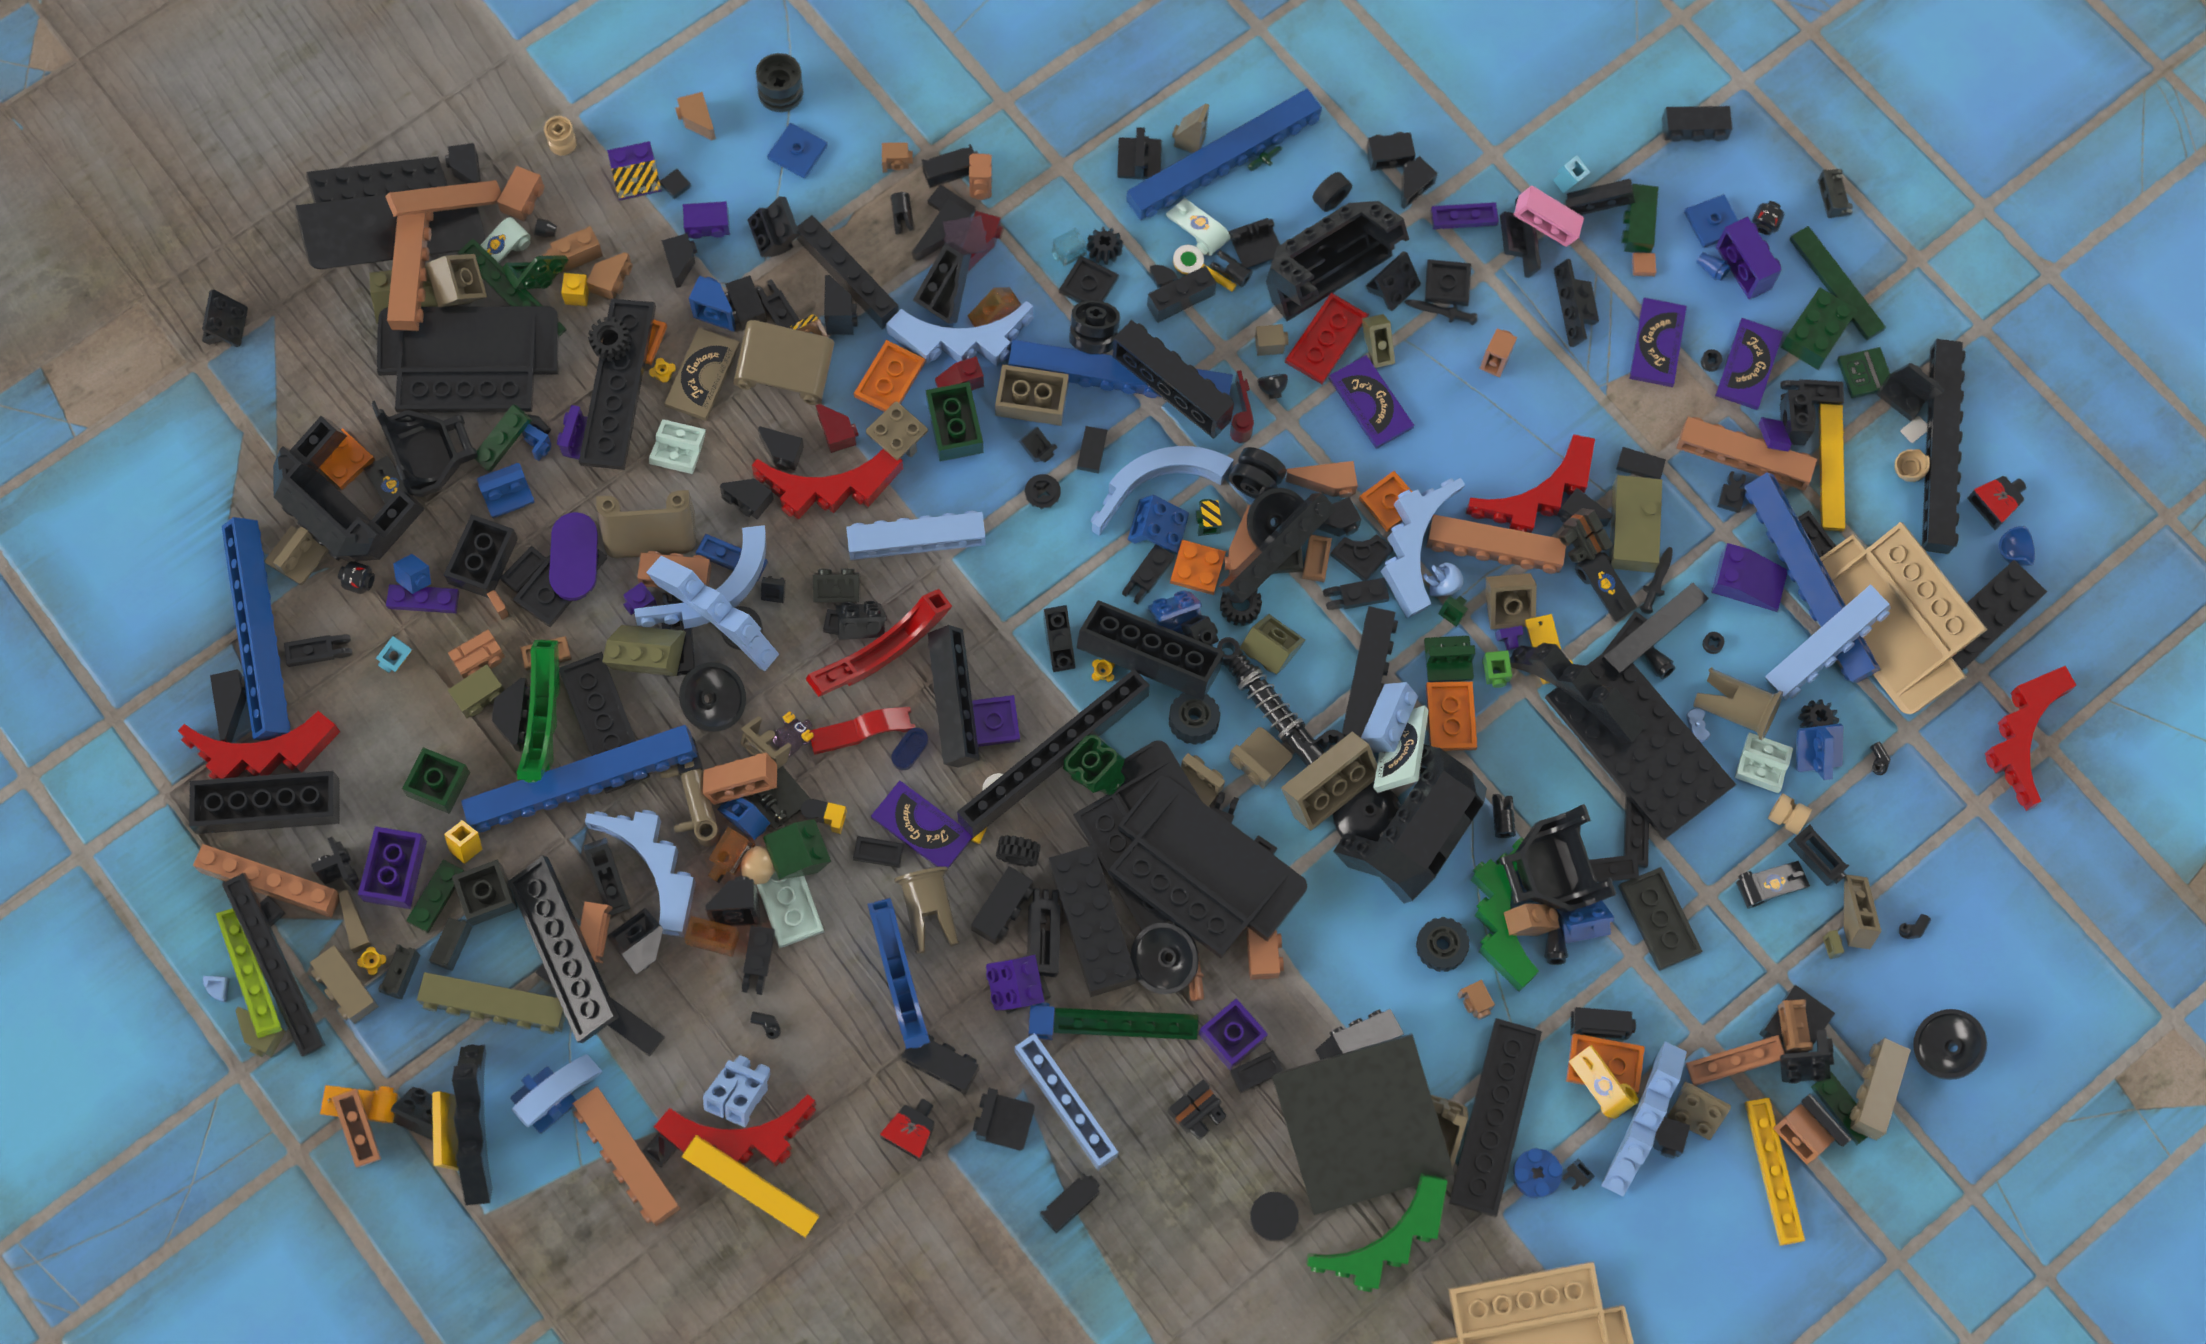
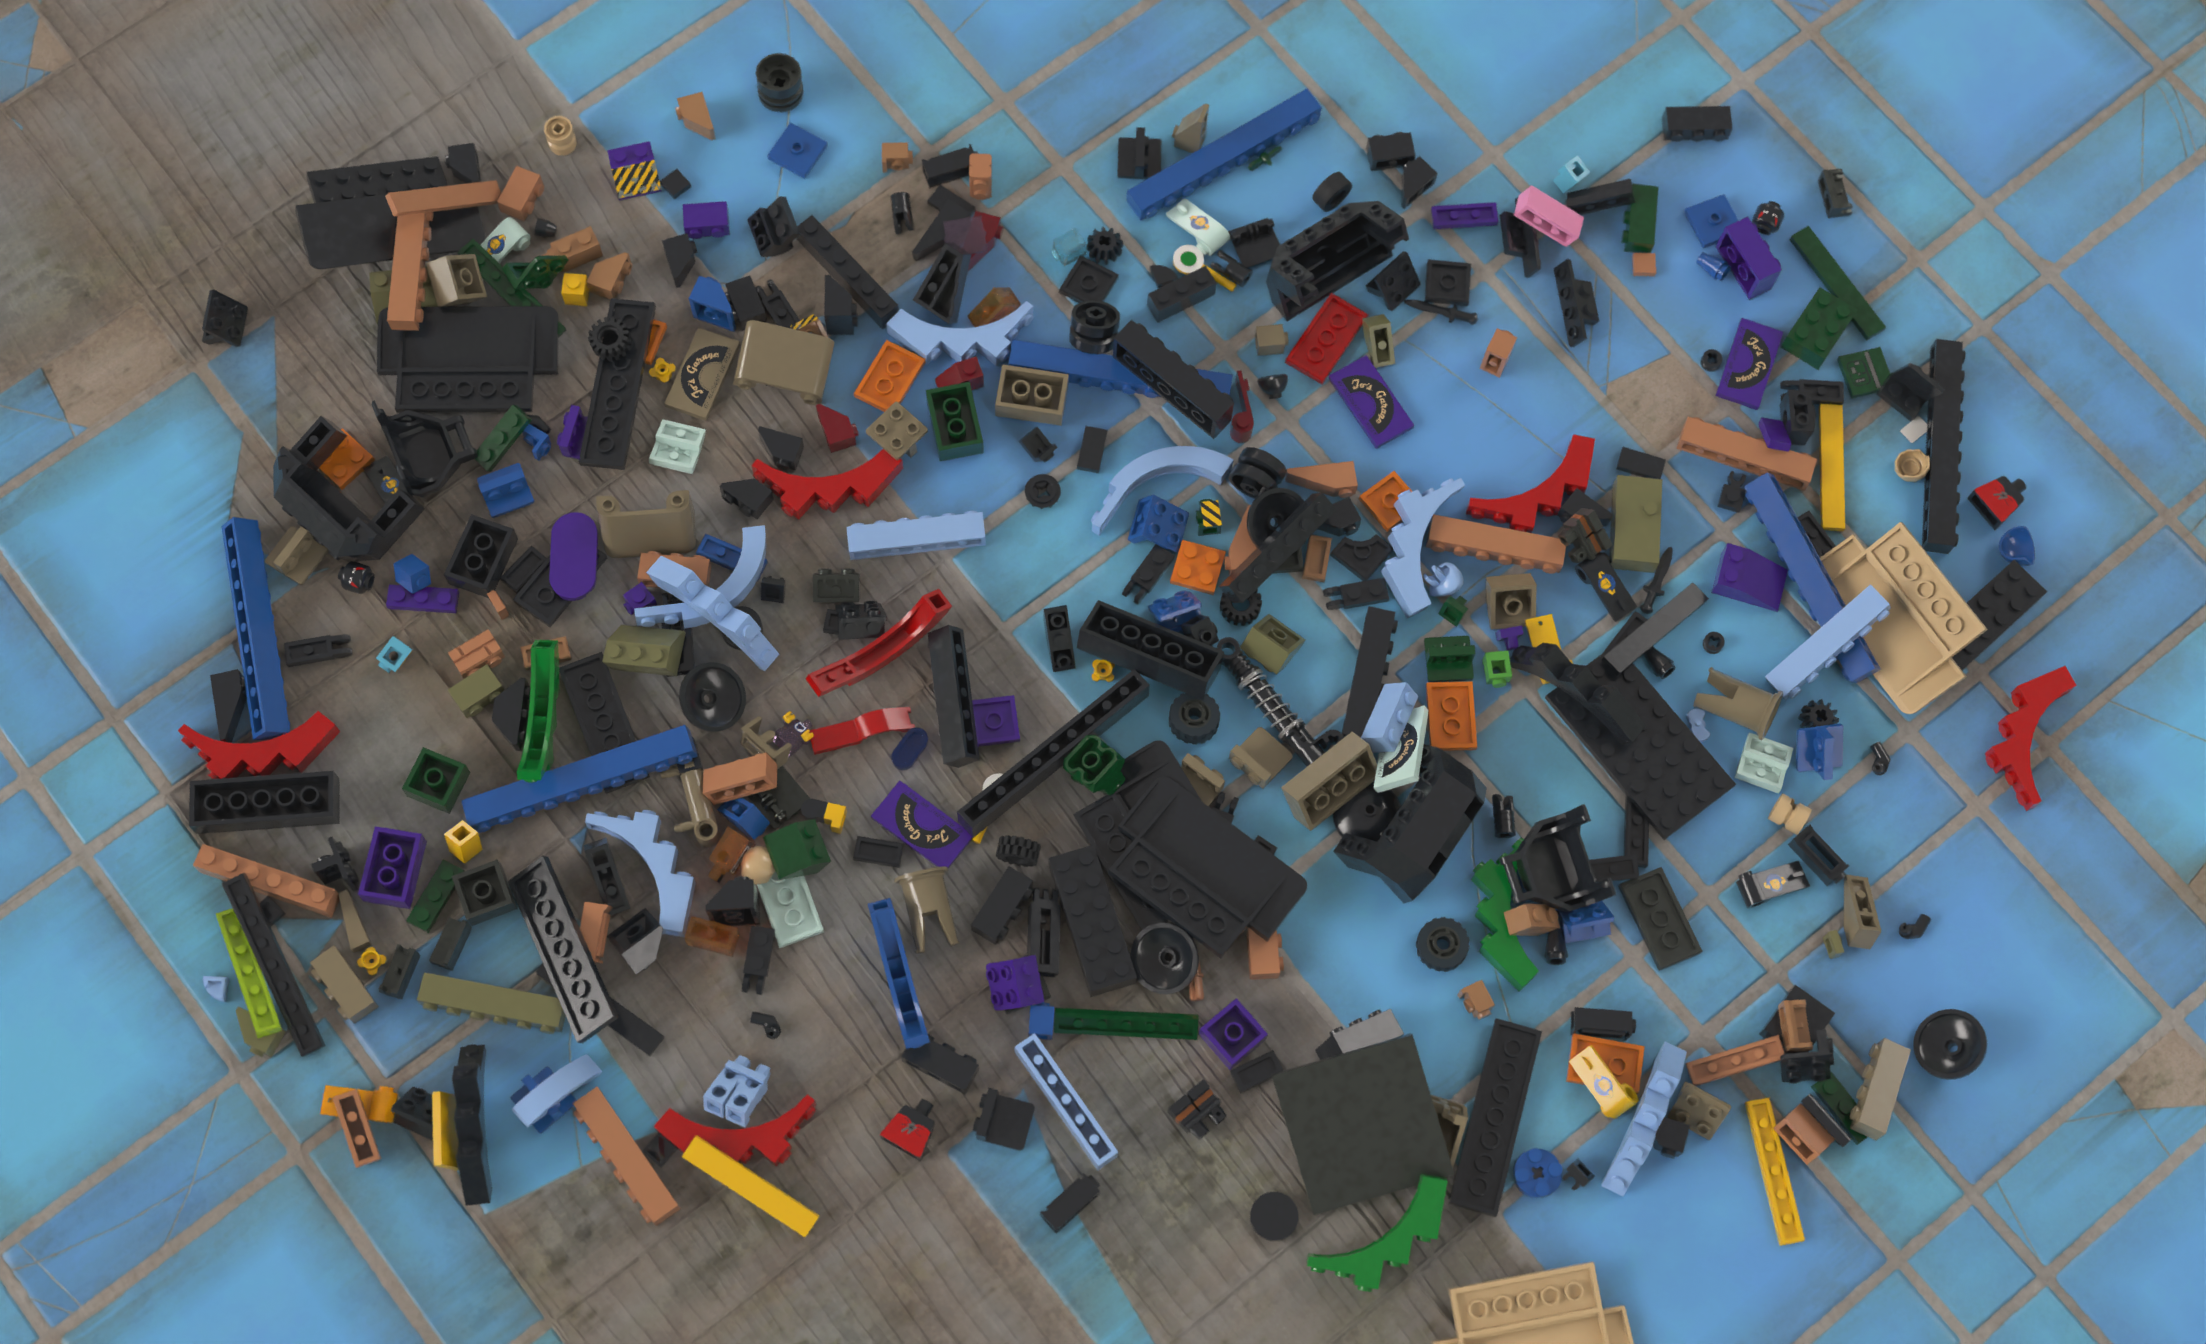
(1658, 342): dark purple tile -> none

